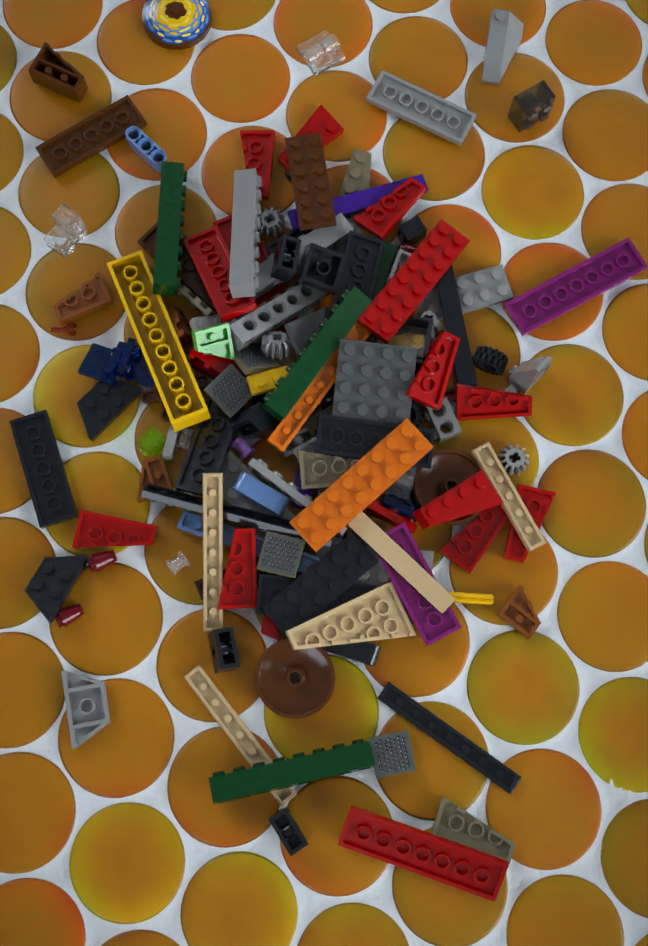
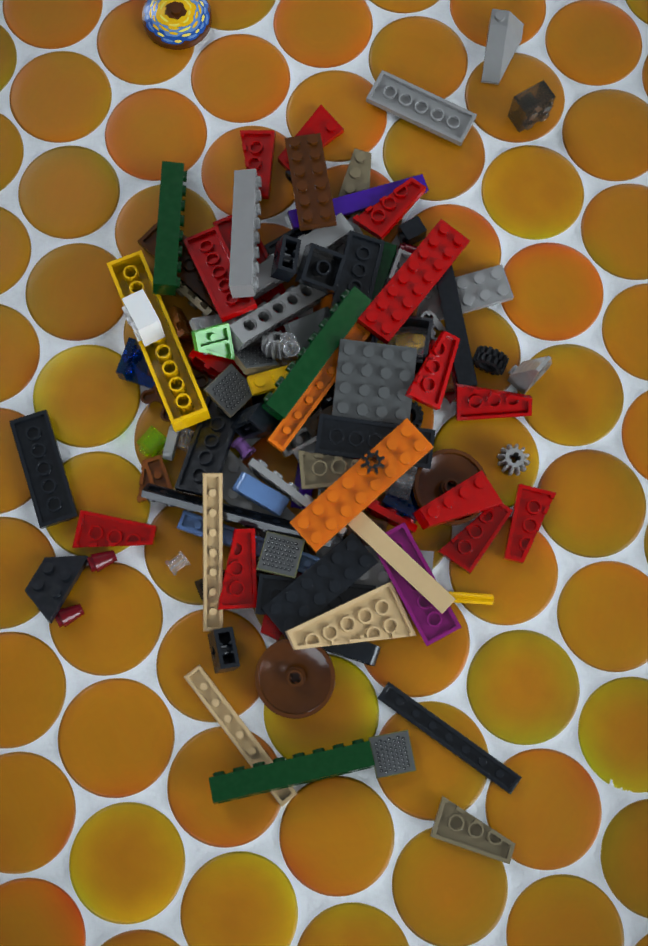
(57, 75): reddish brown wedge -> none
(65, 329): clear red hand -> none
(67, 231): clear brick -> none
(85, 706): light grey wing -> none
(86, 300): dark orange wing -> none
(90, 136): reddish brown plate -> none
(102, 362): clear blue bracket -> none
(105, 404): black wing -> none
(142, 142): medium blue beam -> none
(142, 318): none -> white brick
(276, 224): light grey gear -> none
(288, 831): black brick -> none
(289, 350): none -> clear bush
(321, 52): clear plate -> none
(375, 467): none -> black gear
(423, 853): red plate -> none
(446, 419): light grey brick -> none
(512, 502): tan tile -> none
(519, 613): dark orange wing -> none
(575, 286): magenta plate -> none

